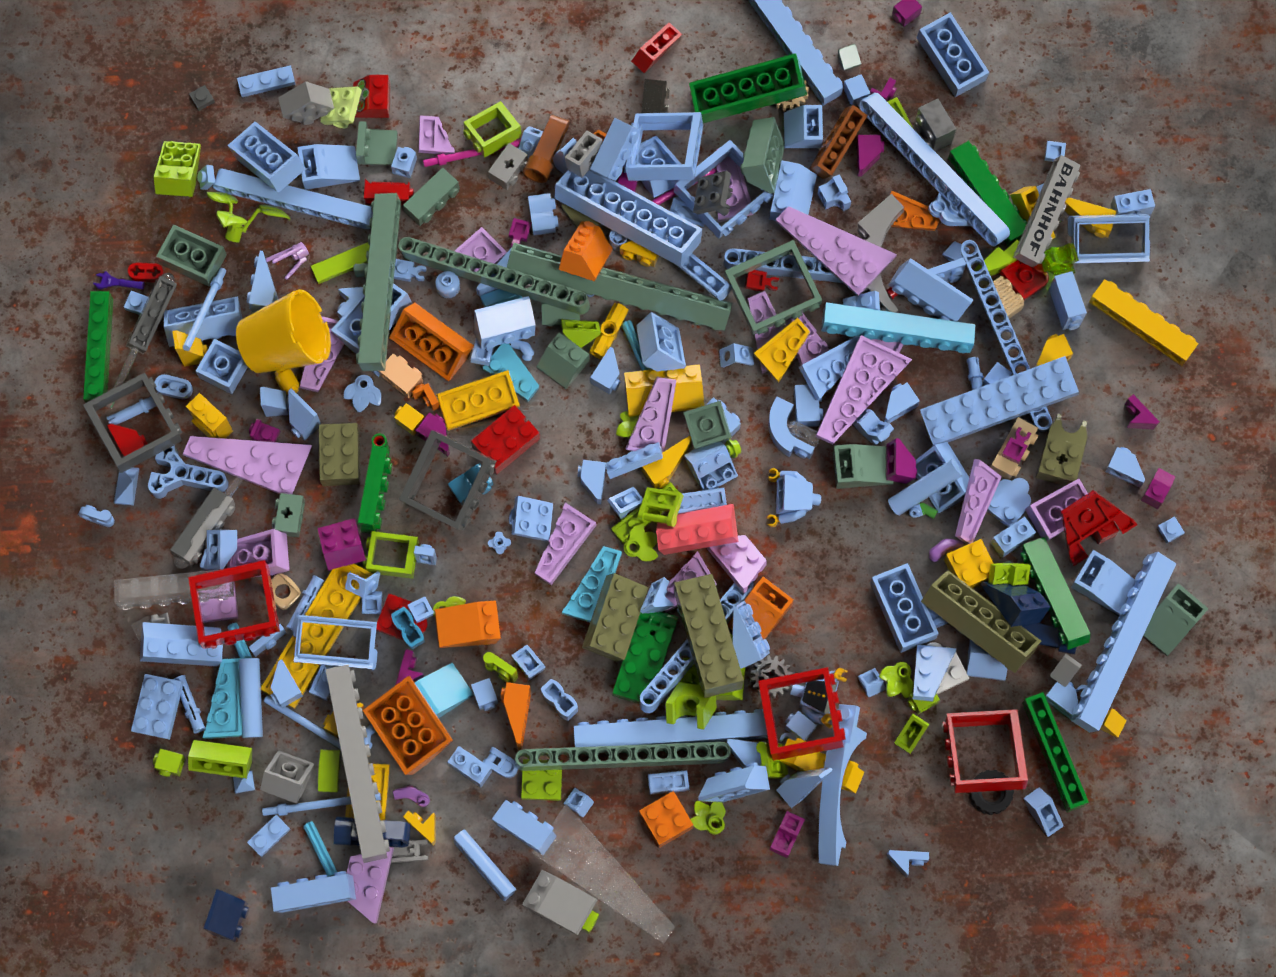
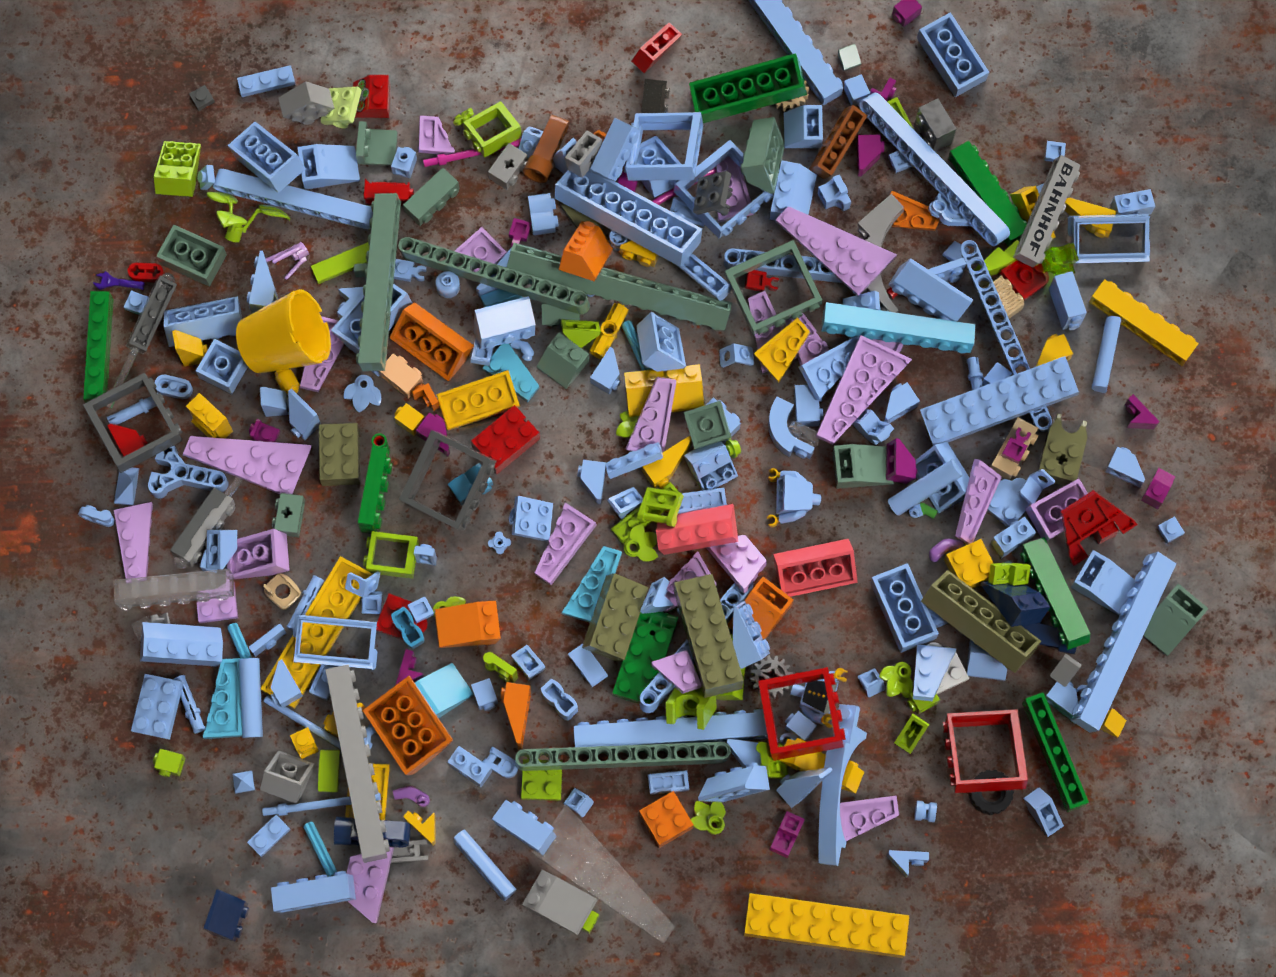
(134, 538): none -> lavender wing
(215, 284): light blue bar -> none
(220, 759): lime brick -> none
(230, 575): red window -> none
(304, 743): none -> yellow window
(341, 544): magenta brick -> none
(465, 115): none -> lime plant
(588, 665): none -> light blue slope
(679, 671): none -> lavender wing
(816, 568): none -> coral slope
(826, 925): none -> yellow brick
(866, 814): none -> lavender wing
(898, 161): none -> light blue plate
(920, 811): none -> light blue wheel
(1033, 486): none -> light blue bracket
(1106, 354): none -> light blue brick

